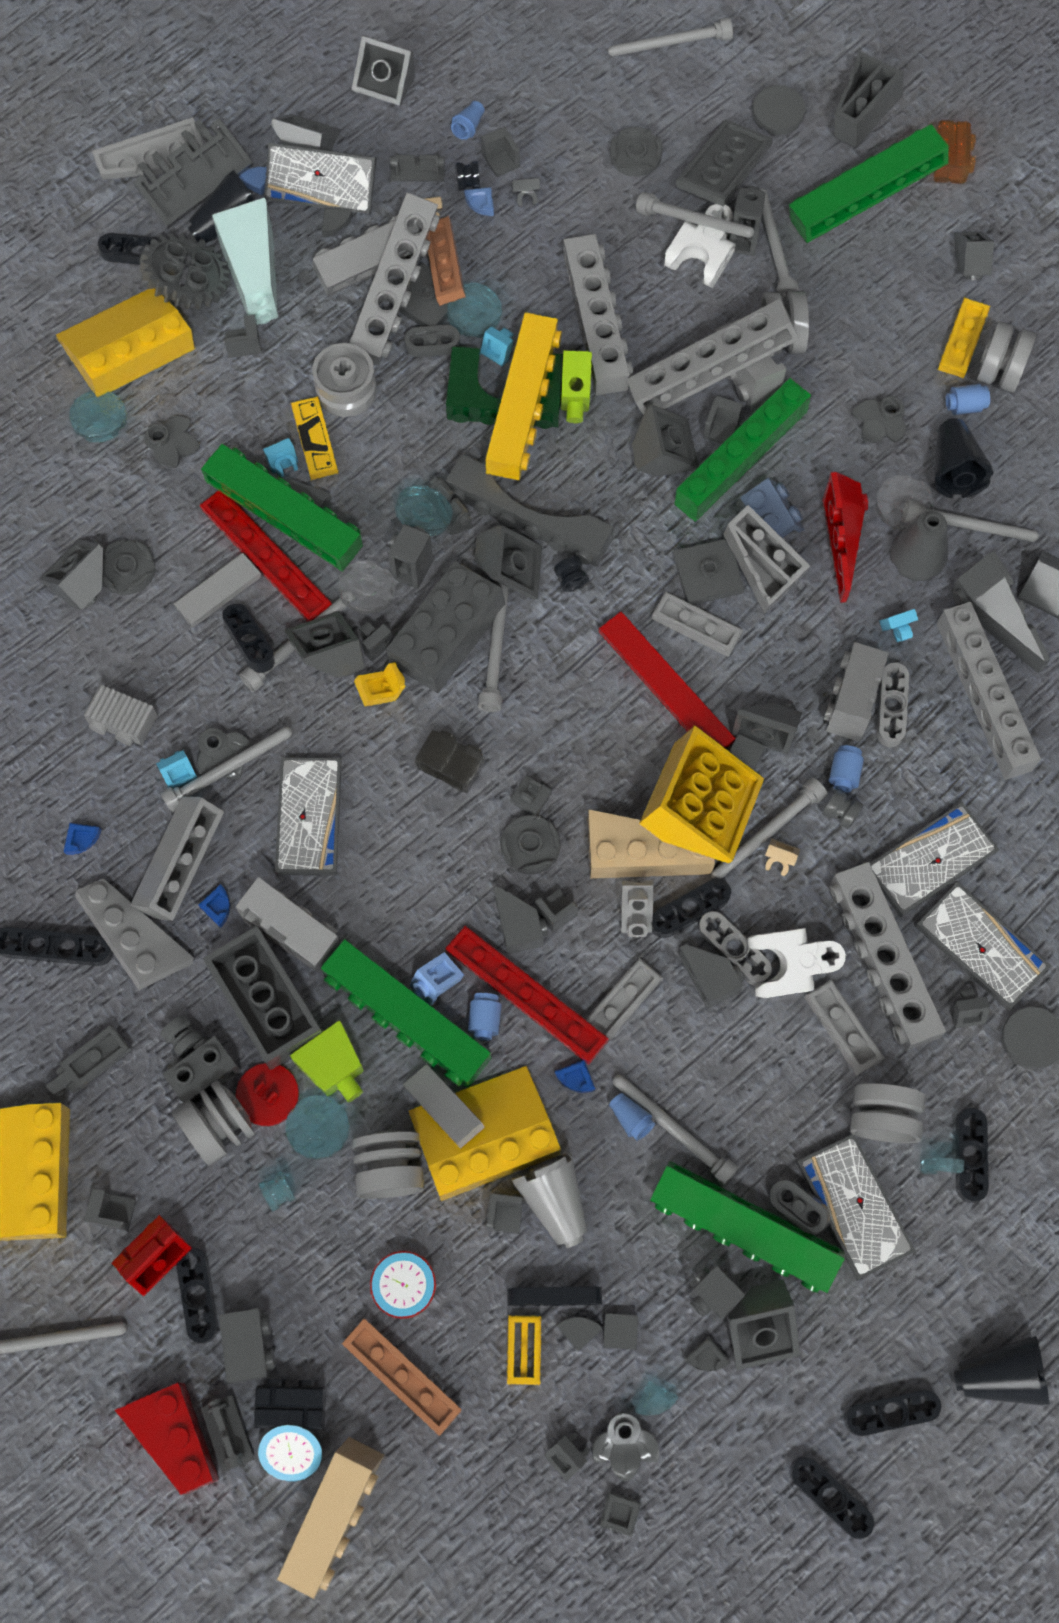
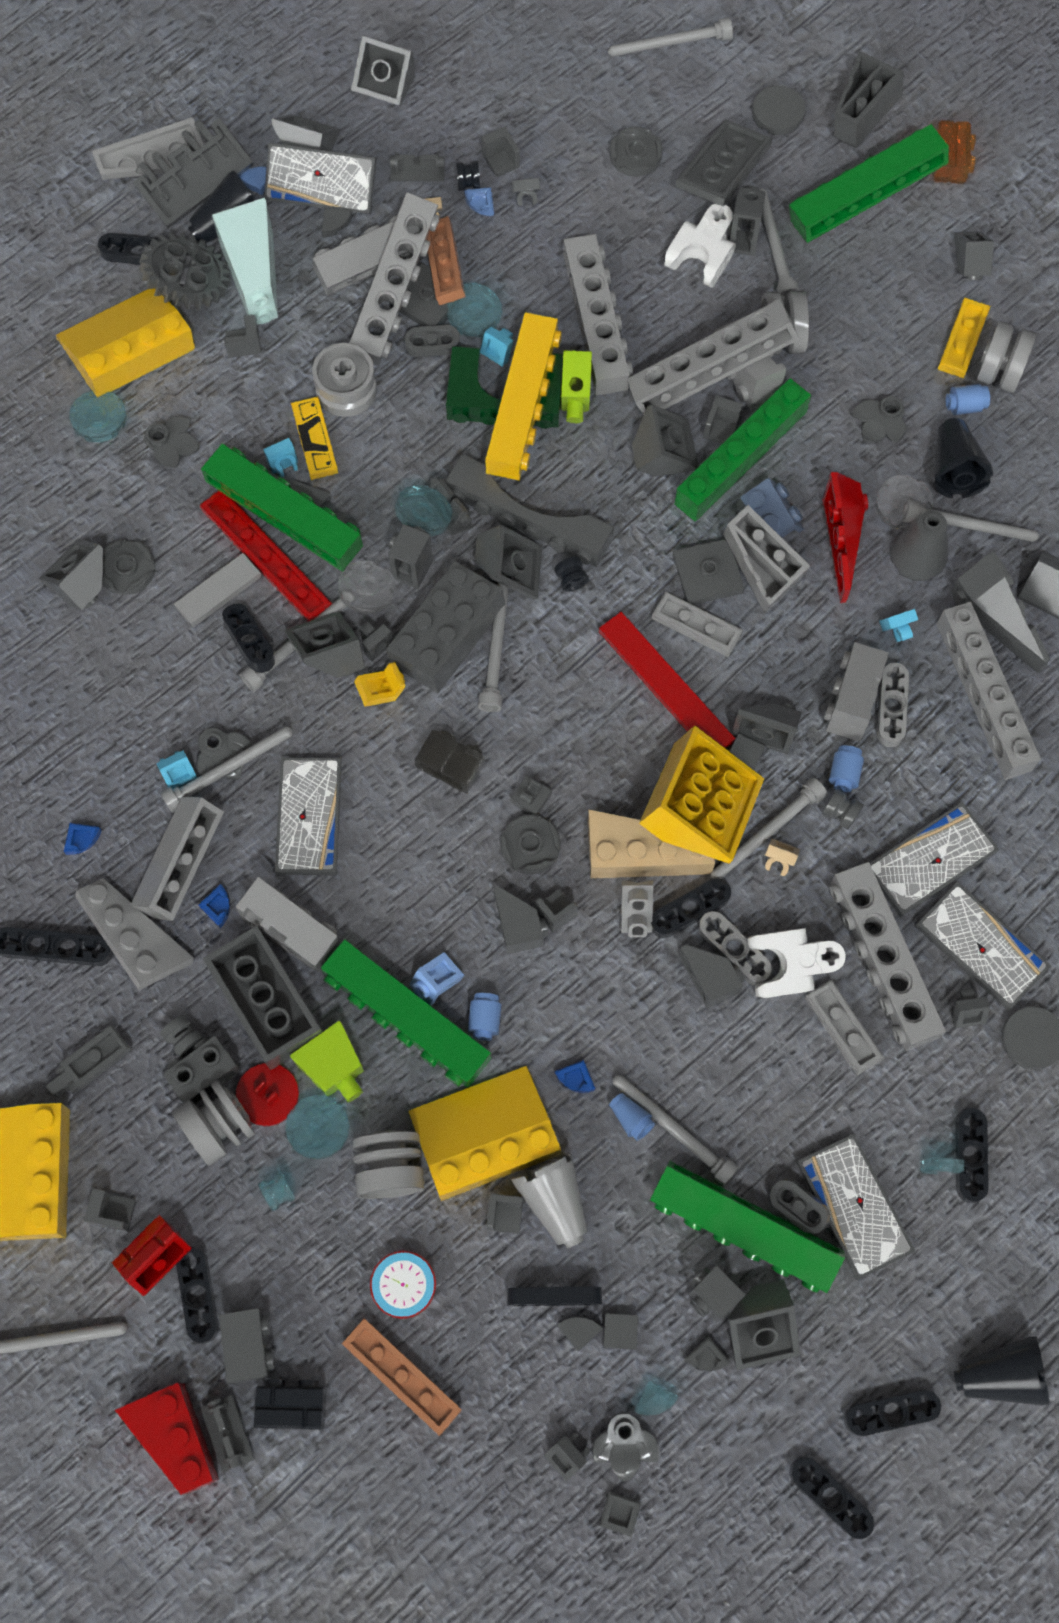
(120, 715): light grey brick -> none
(290, 1453): sticker -> none
(330, 1518): tan wedge -> none
(443, 1106): light grey tile -> none
(467, 121): medium blue cone -> none
(524, 1320): yellow tile -> none
(527, 995): red tile -> none
(624, 999): light grey tile -> none
(649, 205): light grey piece -> none
(888, 1113): light grey wheel -> none

